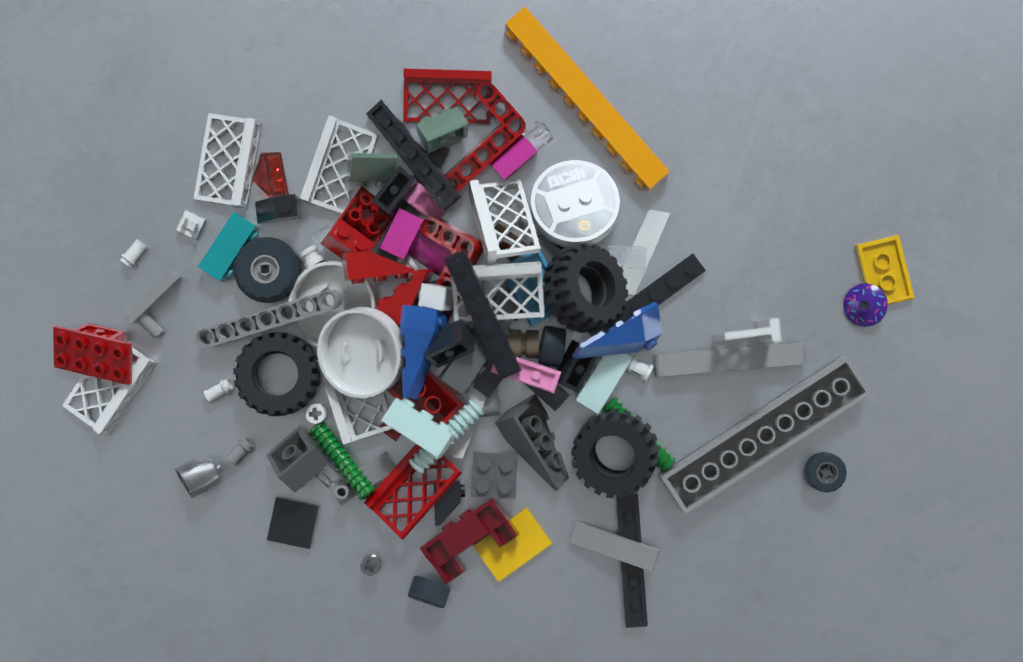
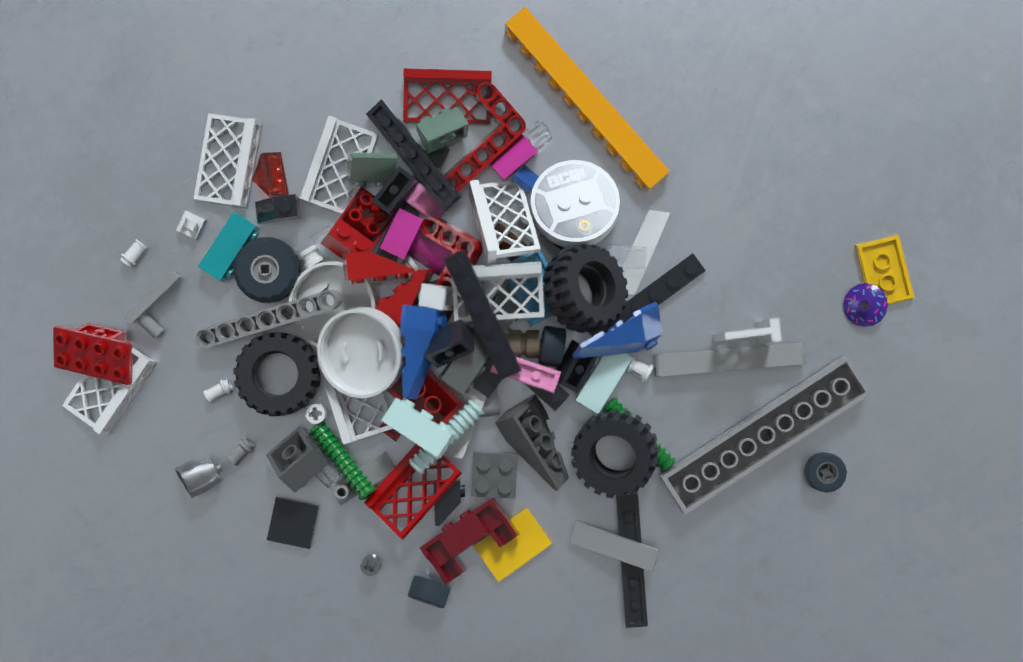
(525, 178): none -> blue tile

